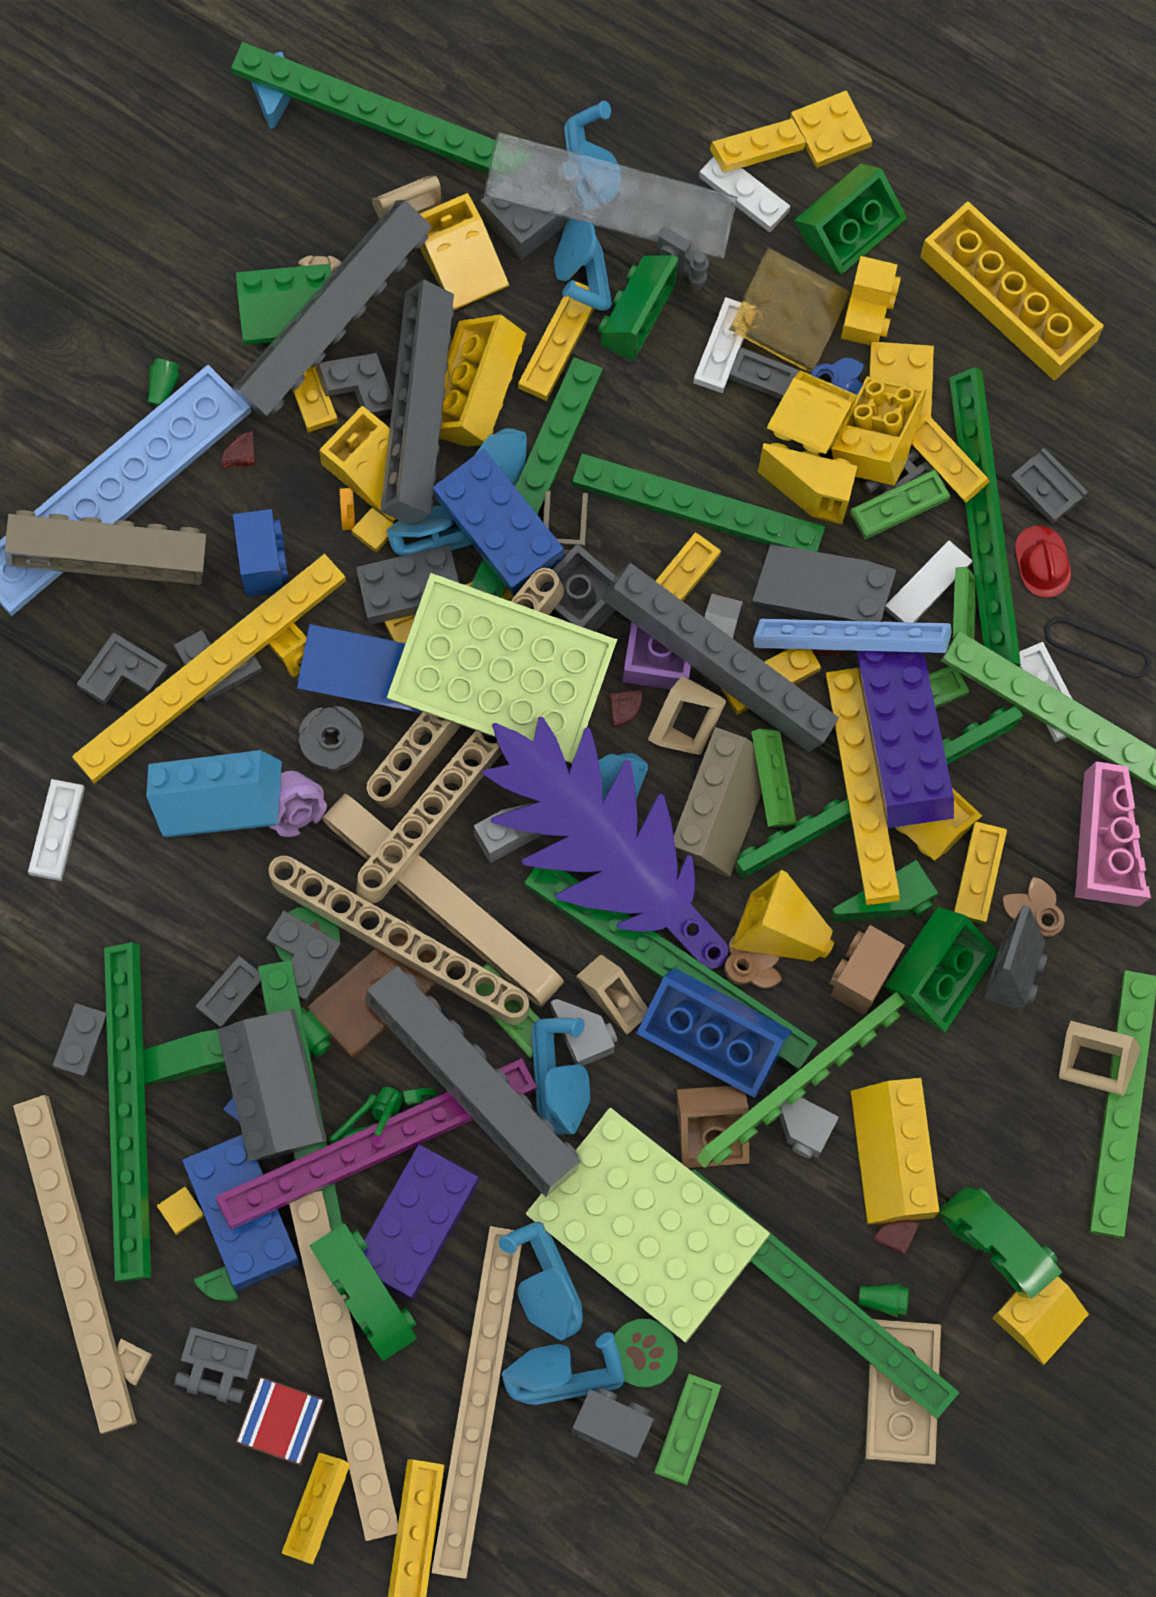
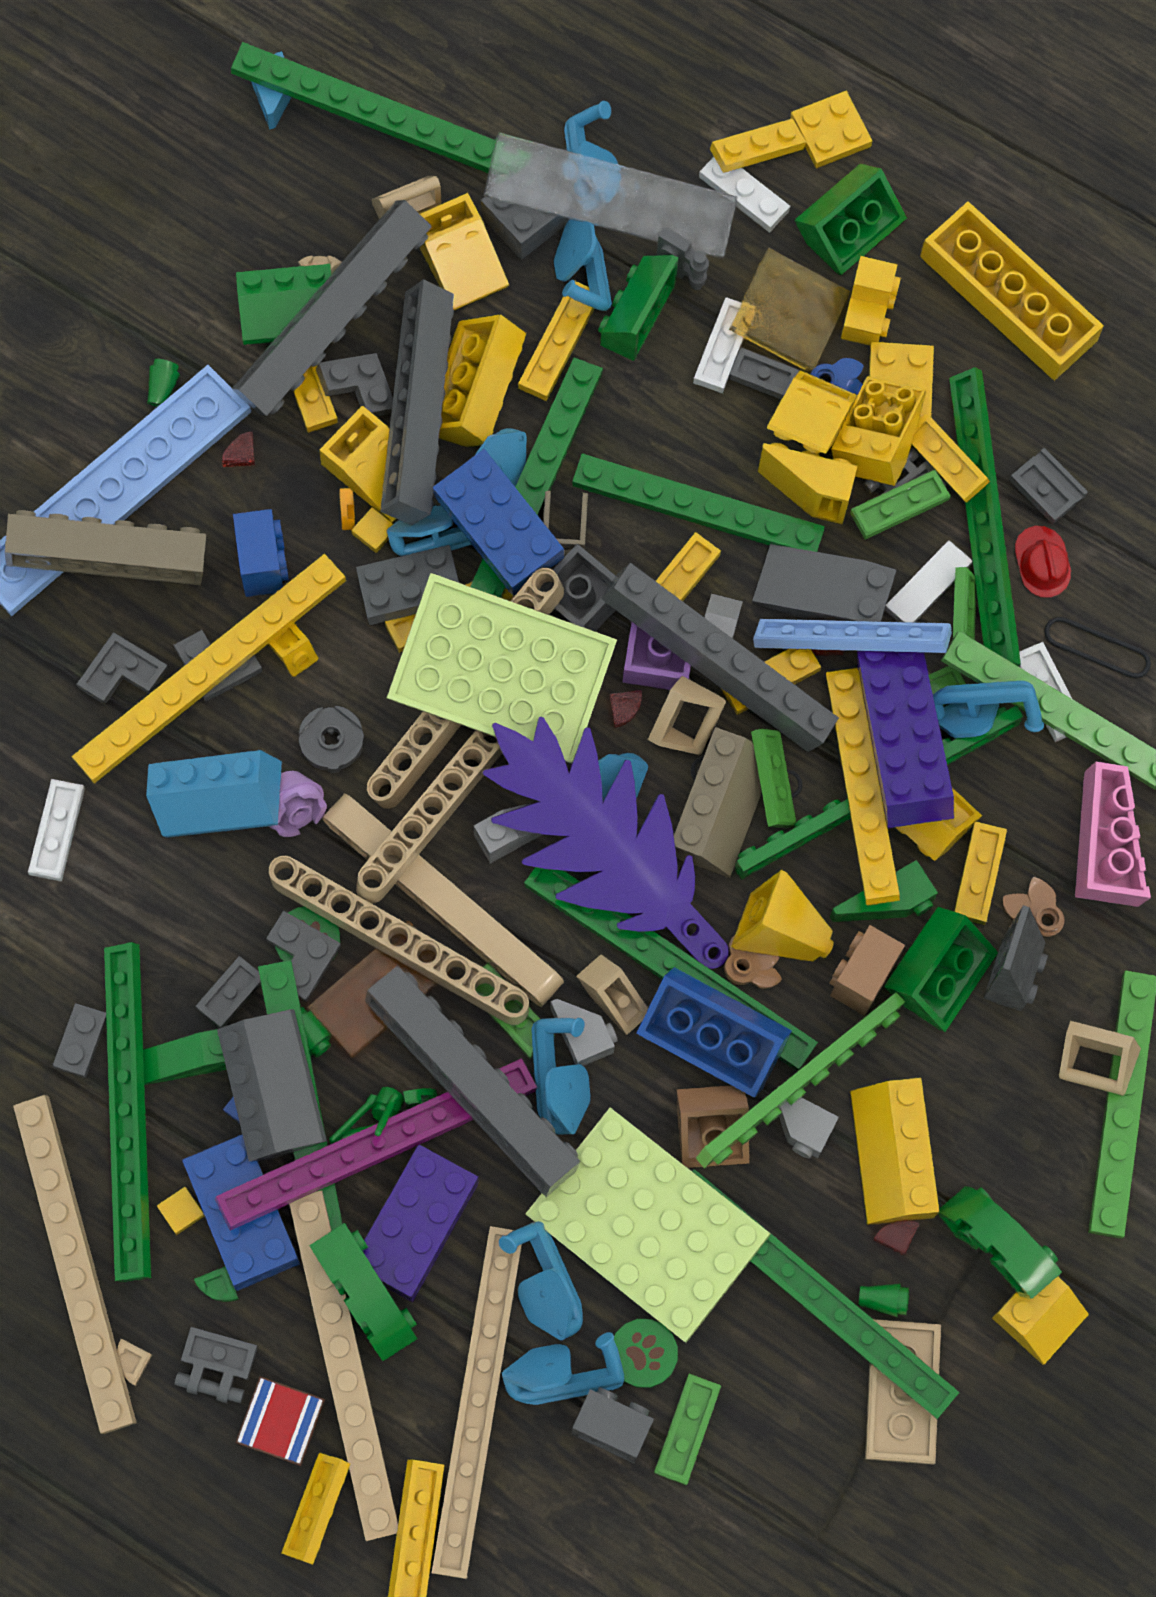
(350, 665): blue slope -> none
(975, 706): none -> dark azure piece

